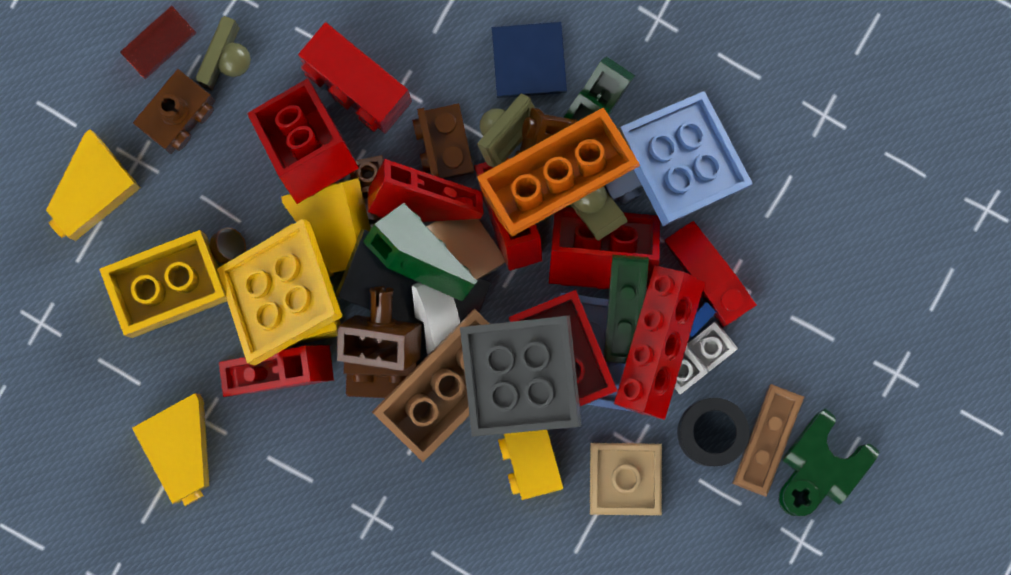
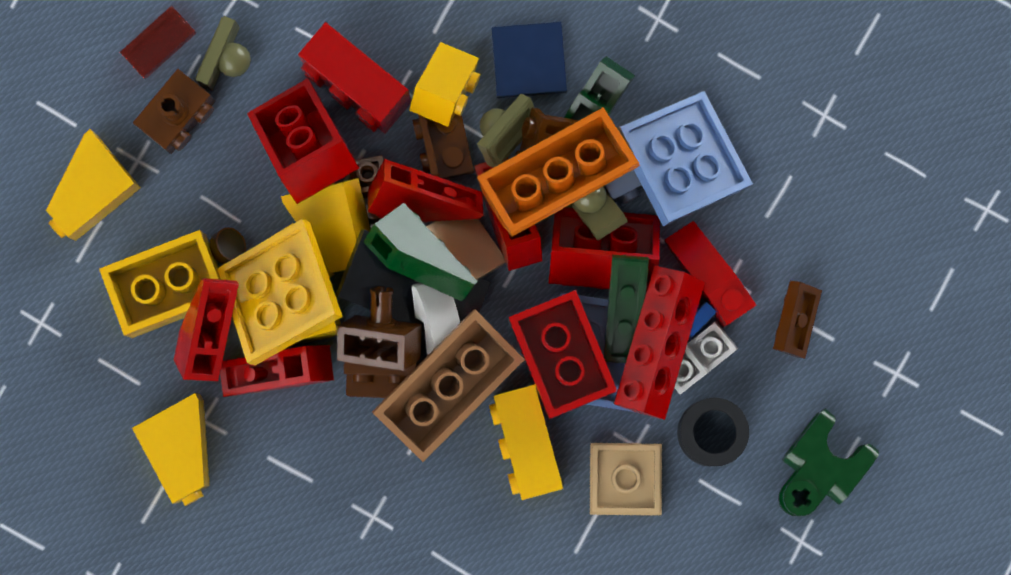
(206, 330): none -> red slope
(445, 84): none -> yellow brick
(520, 376): dark grey plate -> none
(768, 440): medium nougat tile -> none
(797, 319): none -> reddish brown plate

